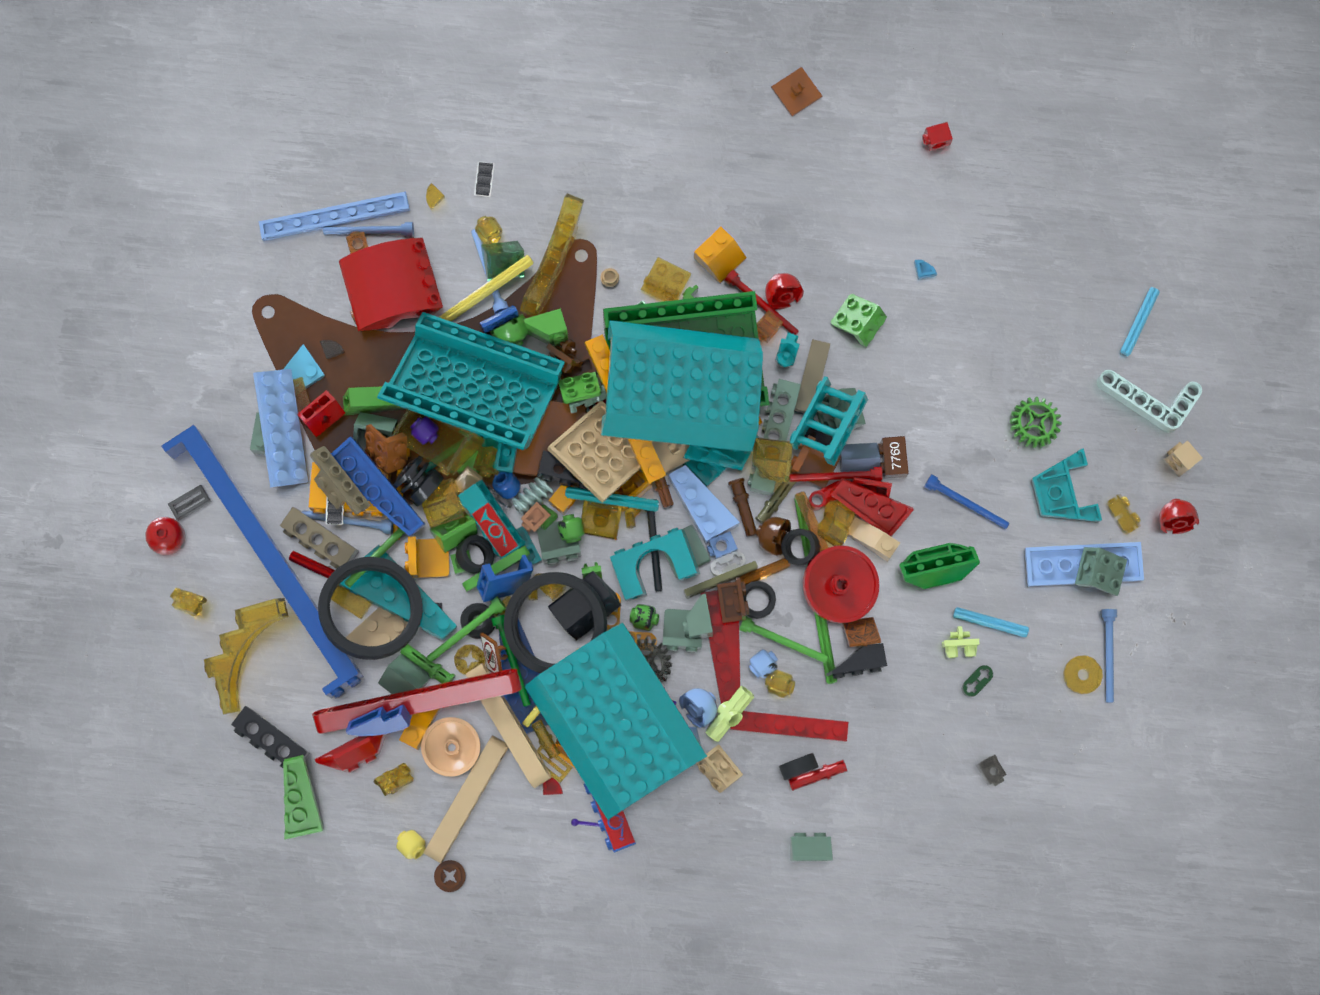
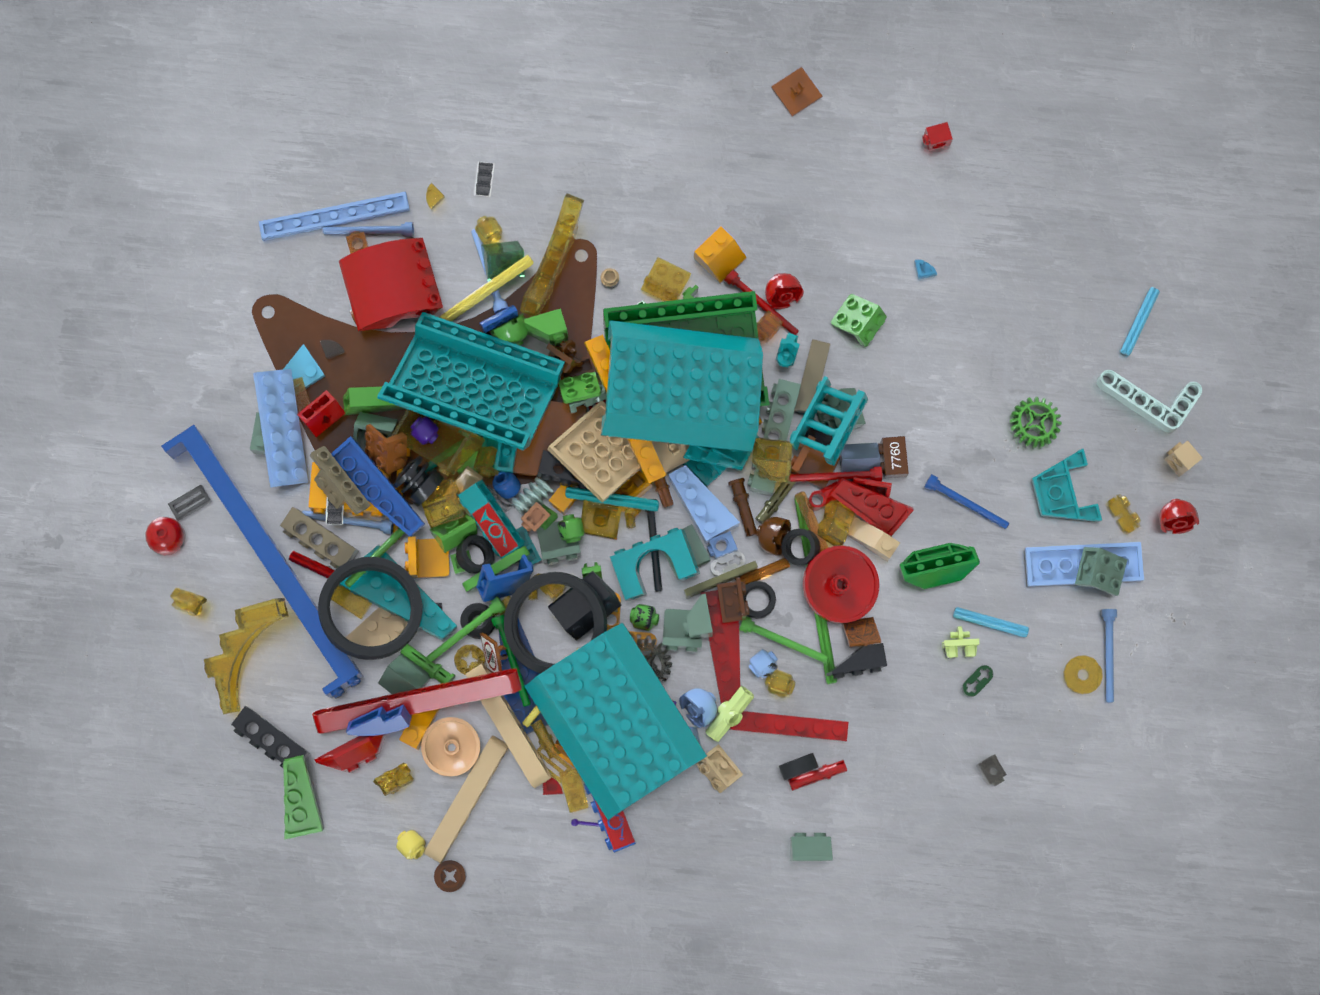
(573, 790): none -> clear yellow slope

